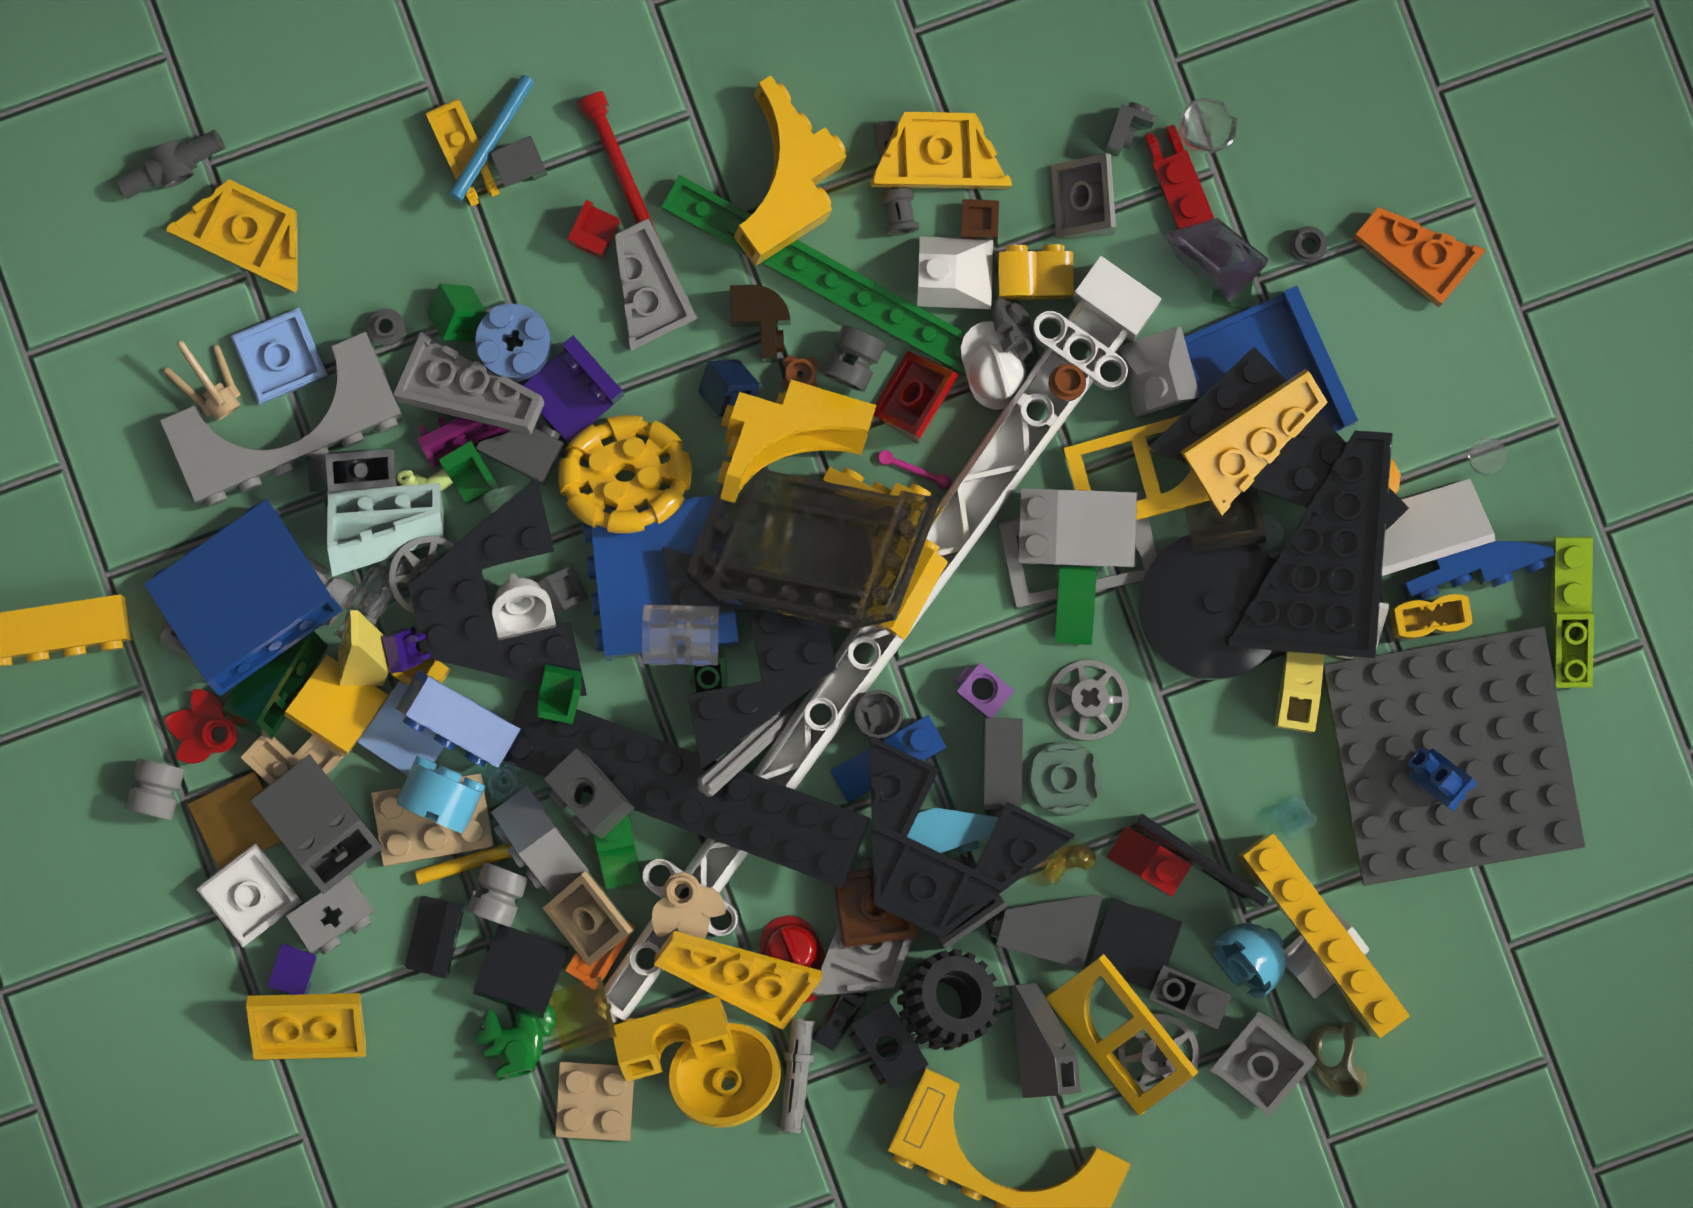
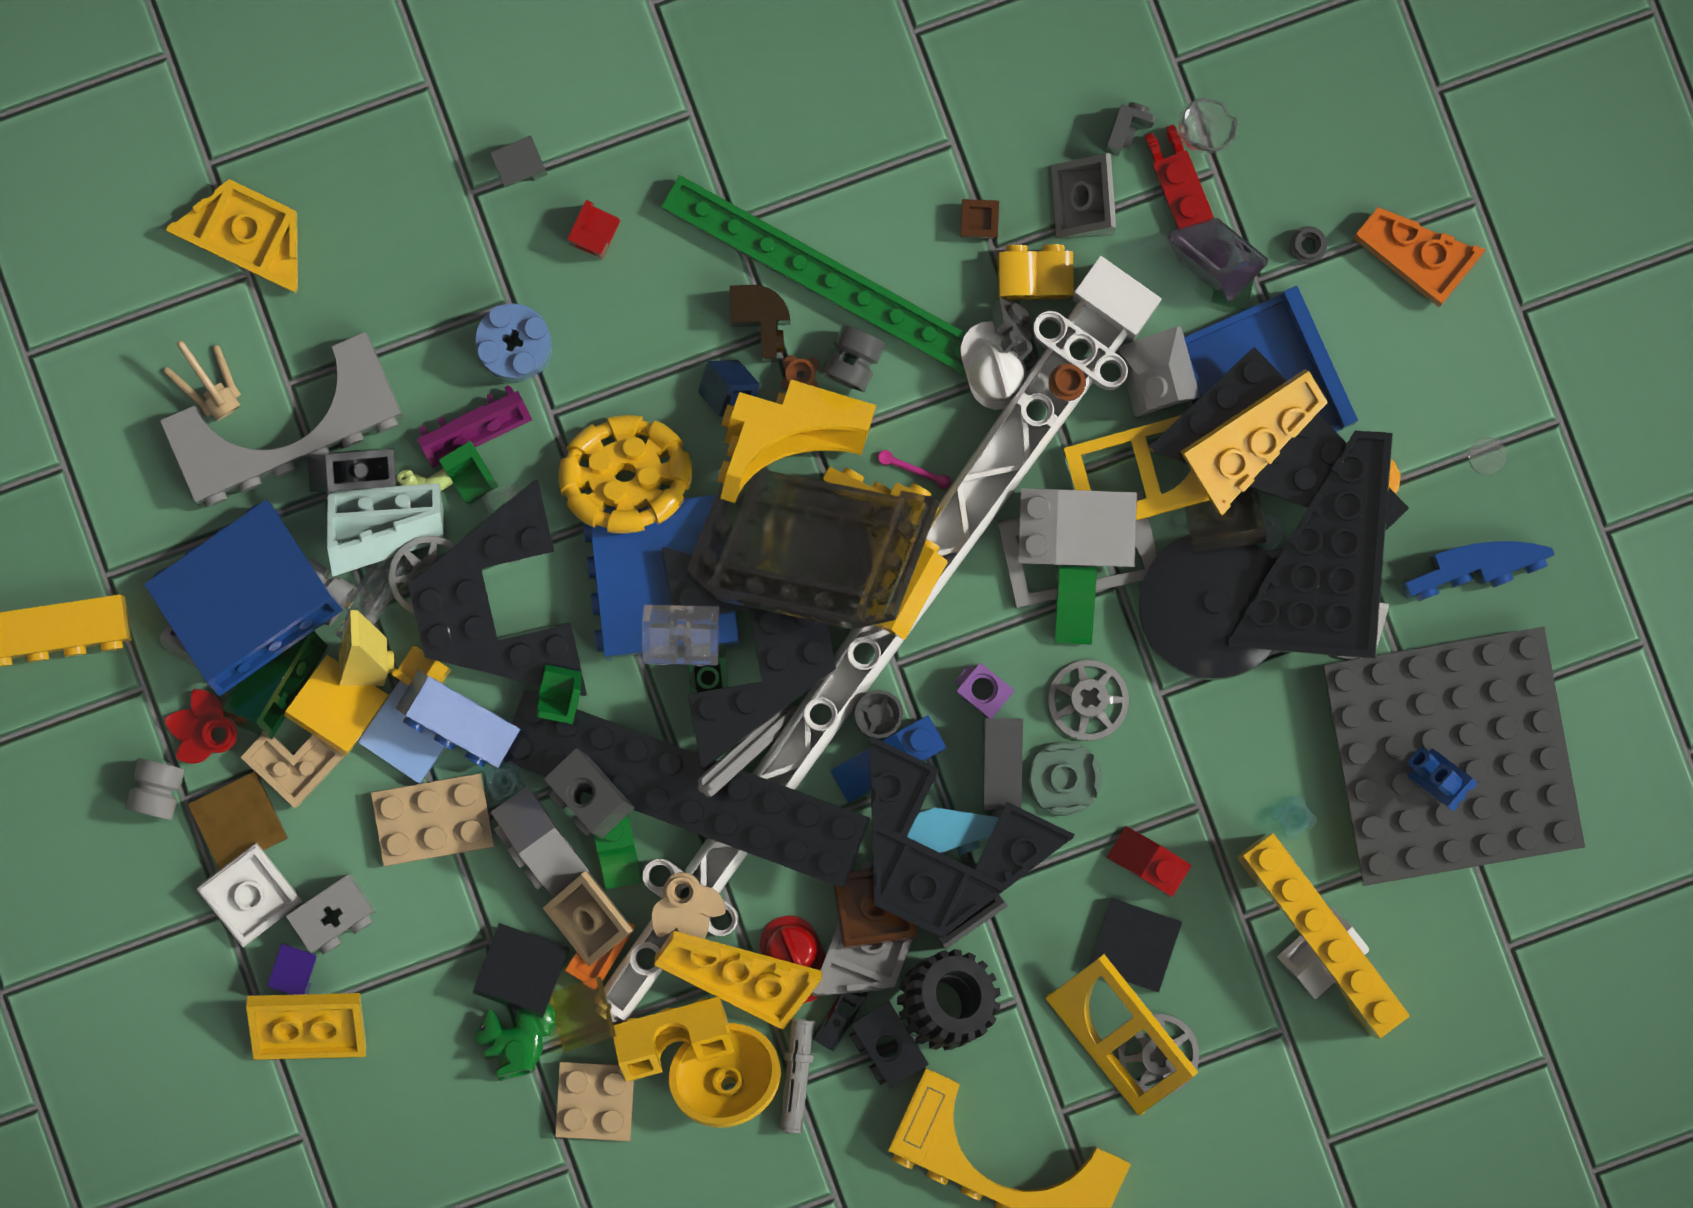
(170, 164): dark grey pin -> none
(279, 356): light blue tile -> none
(316, 823): dark grey slope -> none
(394, 335): dark grey plate -> none
(404, 650): dark purple tile -> none
(434, 936): black panel -> none
(440, 794): medium azure brick -> none
(453, 385): light grey wing -> none
(456, 312): green panel -> none
(459, 143): yellow hinge -> none
(462, 864): yellow bar -> none
(491, 138): dark azure bar -> none
(497, 894): light grey wheel -> none
(521, 607): white piece -> none
(526, 453): dark grey slope -> none
(563, 590): dark grey plate -> none
(574, 390): dark purple bracket -> none
(595, 109): red piece -> none
(650, 286): light grey wing -> none
(800, 162): yellow arch -> none
(895, 198): dark grey pin -> none
(914, 395): red slope -> none
(939, 153): yellow wing -> none
(955, 272): white slope -> none
(1044, 1051): dark grey slope -> none
(1050, 929): dark grey slope -> none
(1069, 857): clear yellow arm -> none
(1190, 997): dark grey slope -> none
(1199, 860): black window -> none
(1252, 957): medium azure cylinder -> none
(1264, 1062): light grey slope -> none
(1299, 692): light yellow slope -> none
(1345, 1077): olive piece -> none
(1436, 526): white tile -> none
(1440, 616): yellow brick -> none
(1572, 612): lime slope -> none

